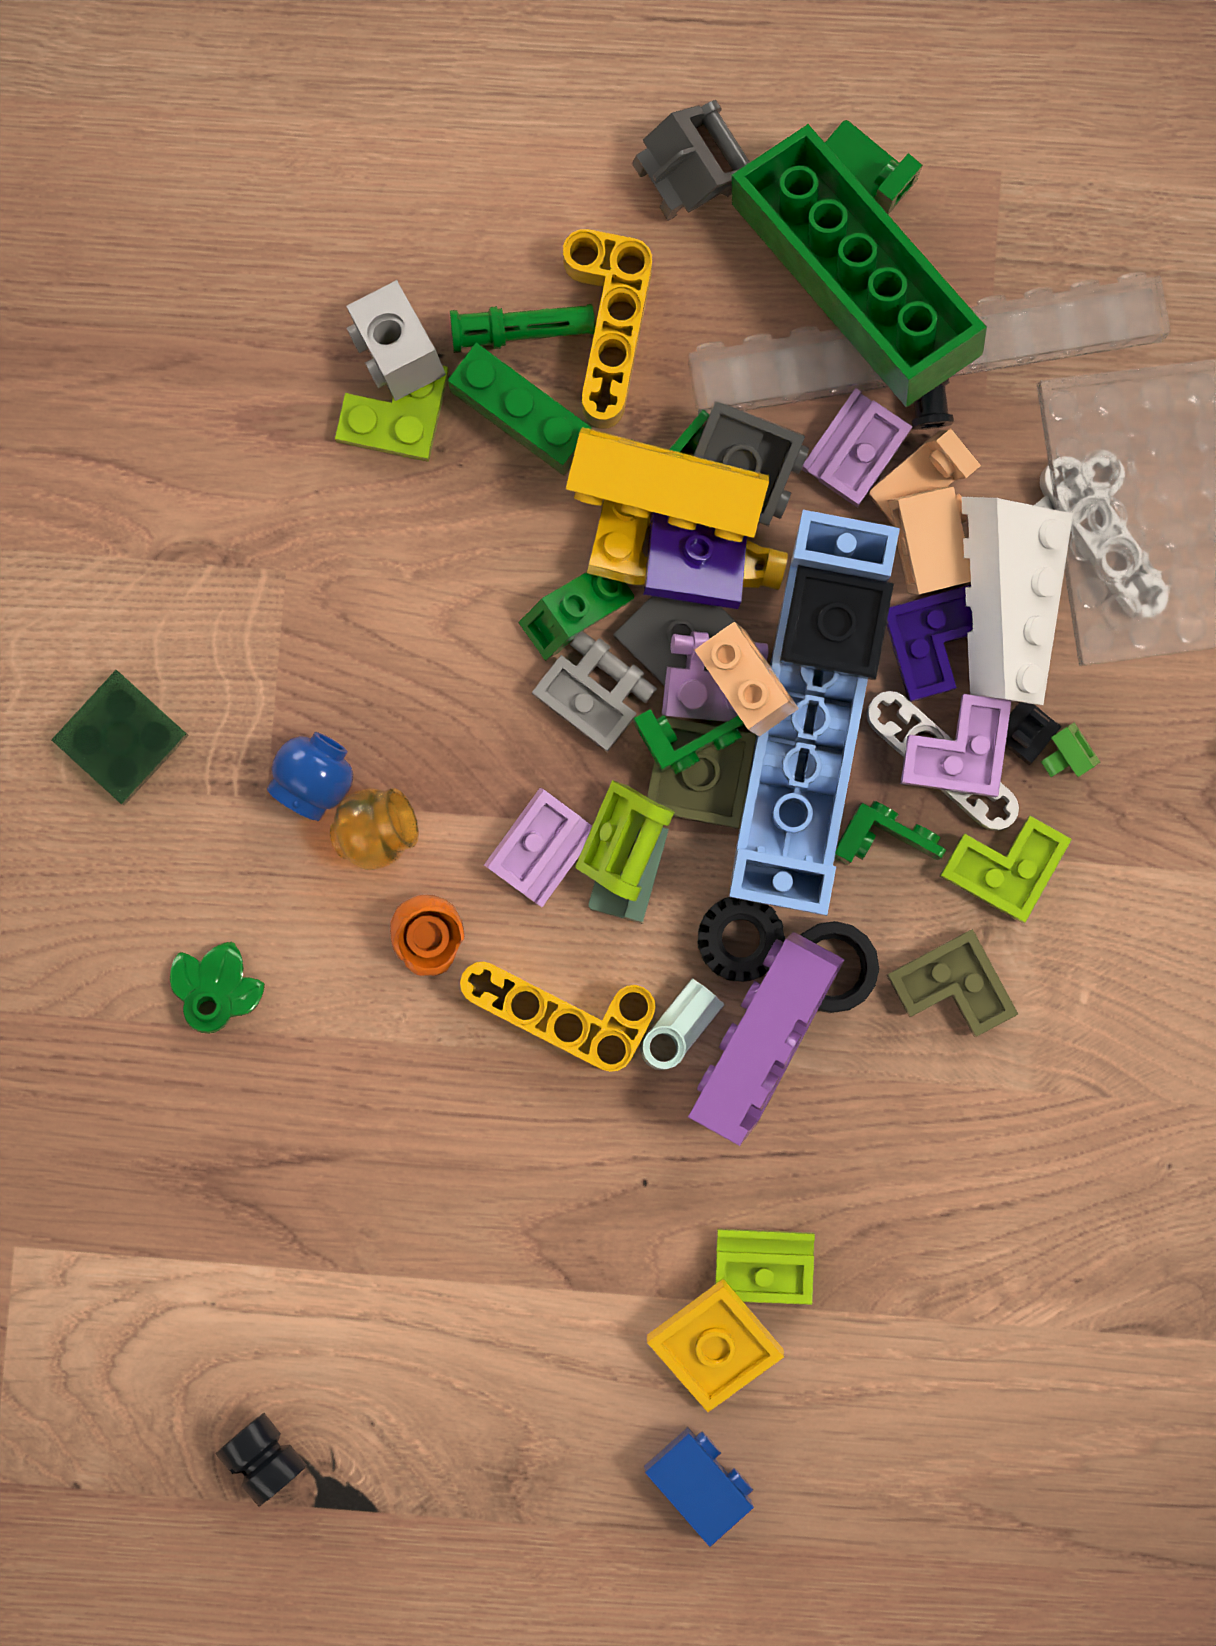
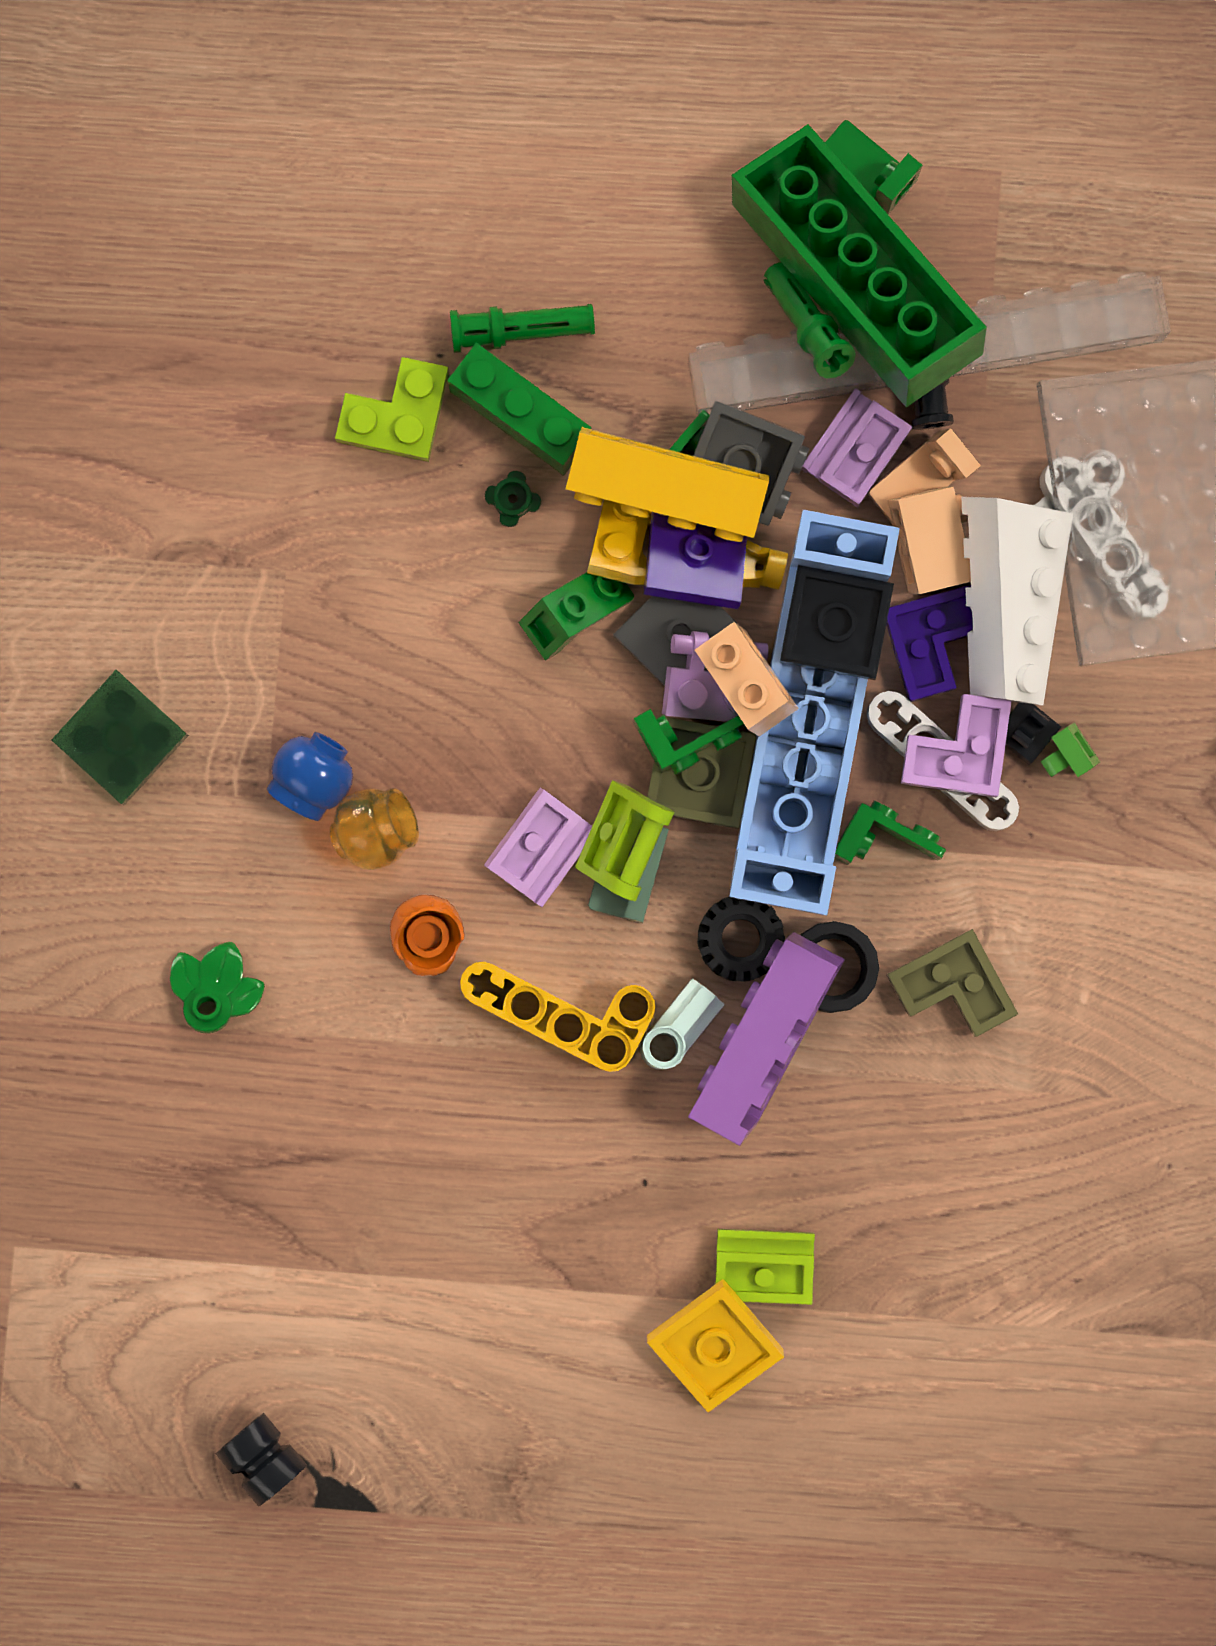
(387, 318): brick -> none
(513, 485): none -> dark green plate
(585, 702): light grey plate -> none
(610, 331): yellow beam -> none
(682, 162): dark grey piece -> none
(700, 1486): blue brick -> none
(815, 331): none -> green pin
(1009, 881): lime plate -> none

